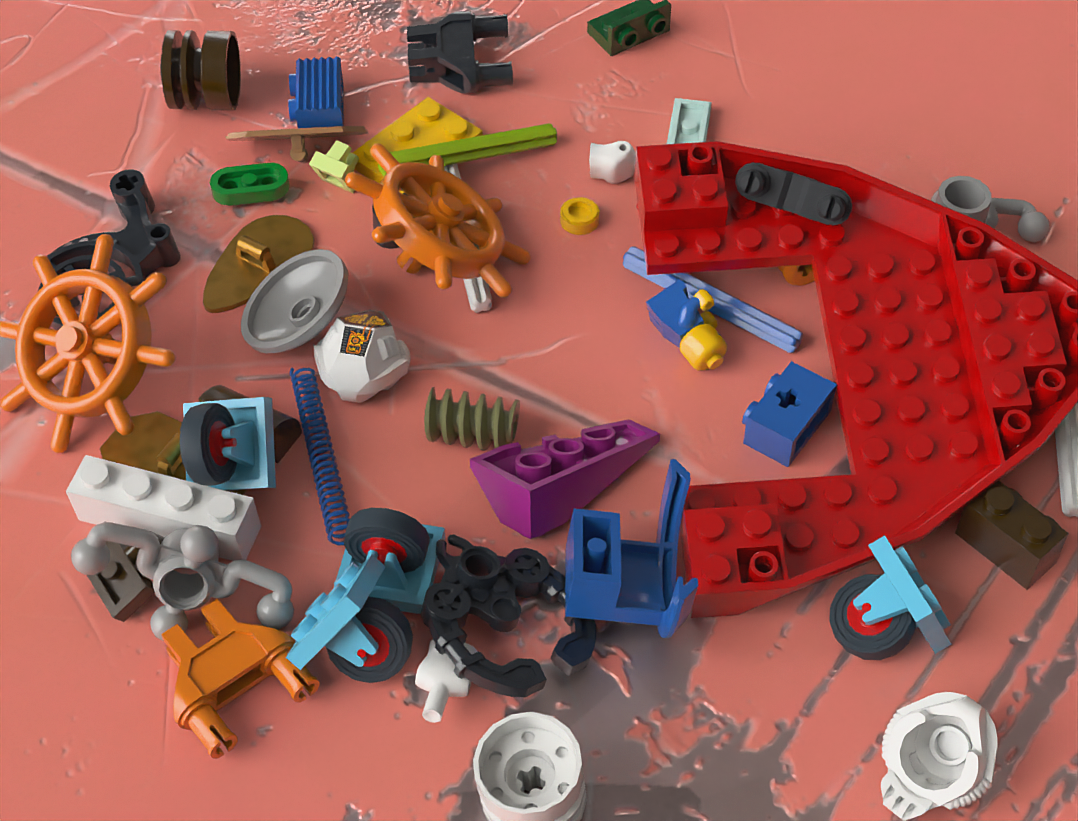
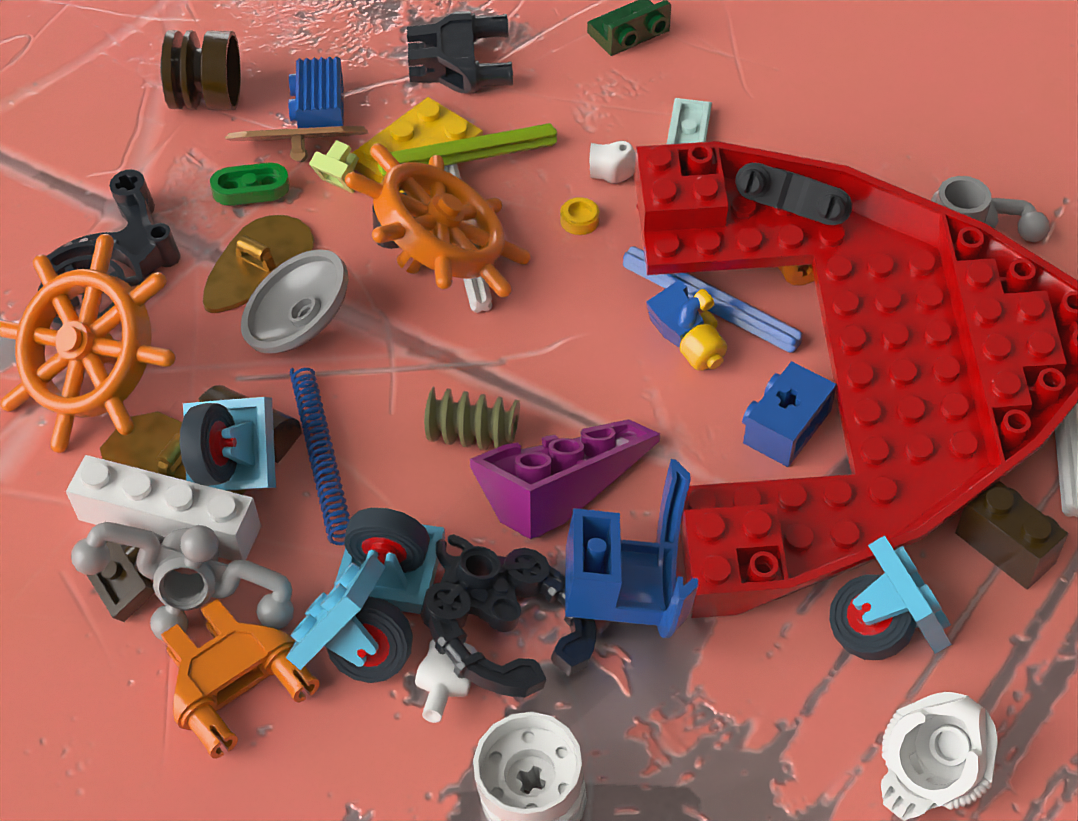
(361, 356): white helmet -> none

